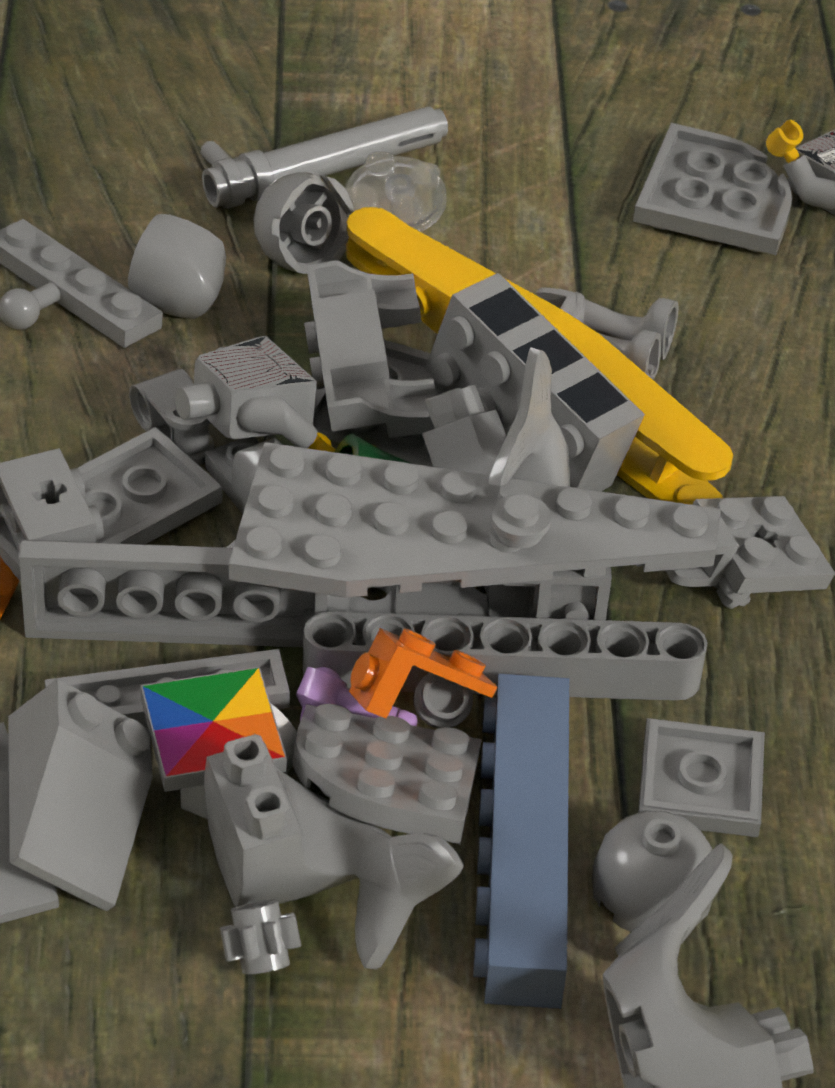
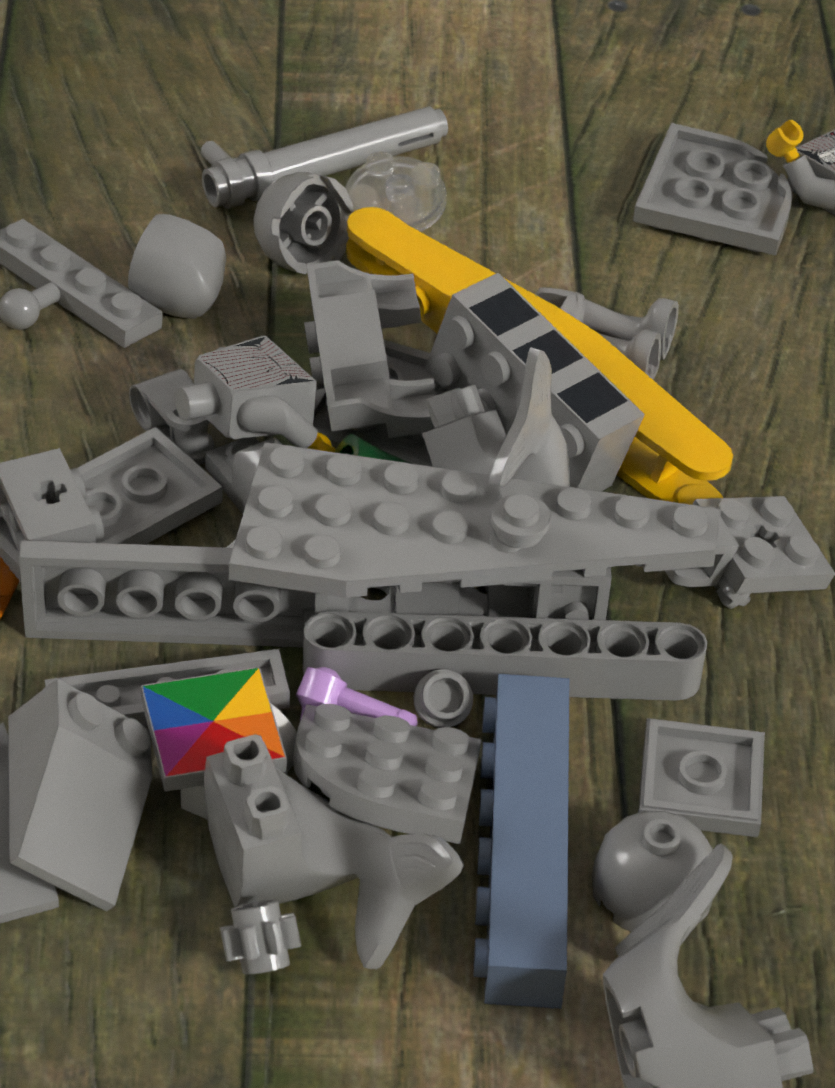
(383, 670): orange bracket -> none

